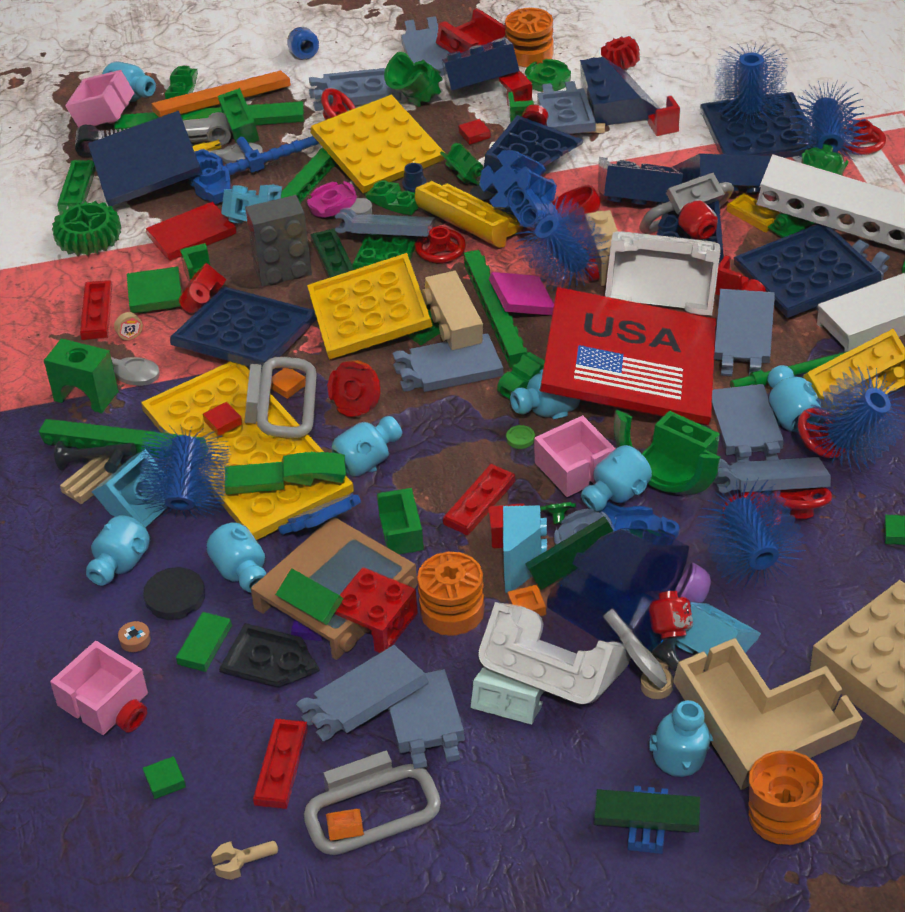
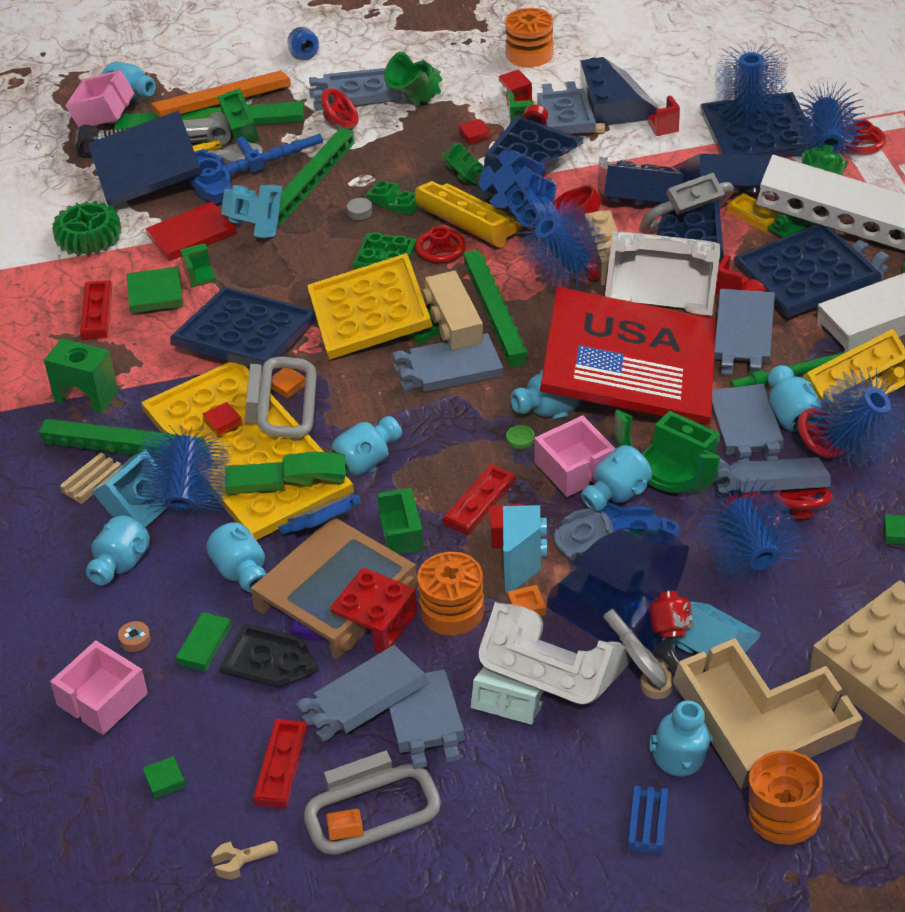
(77, 183): green tile -> none
(115, 453): black piece -> none
(128, 326): tile -> none
(131, 716): red tile -> none
(136, 371): light grey piece -> none
(174, 593): black tile -> none
(181, 81): green slope -> none
(200, 288): red leg -> none
(278, 240): dark grey brick -> none
(309, 596): green tile -> none
(331, 198): dark pink tile -> none
(331, 252): dark green tile -> none
(354, 388): red tile -> none
(376, 142): yellow plate -> none
(384, 224): sand blue tile -> none
(413, 177): dark blue piece -> none
(422, 44): sand blue tile -> none
(478, 31): red panel -> none
(480, 63): dark blue wedge -> none
(520, 374): green leg -> none
(521, 293): dark pink tile -> none
(548, 72): green tile -> none
(557, 510): green plant -> none
(558, 560): dark green tile -> none
(622, 52): red gear -> none
(647, 810): dark green tile -> none
(694, 583): medium lavender cap -> none
(698, 220): red head -> none

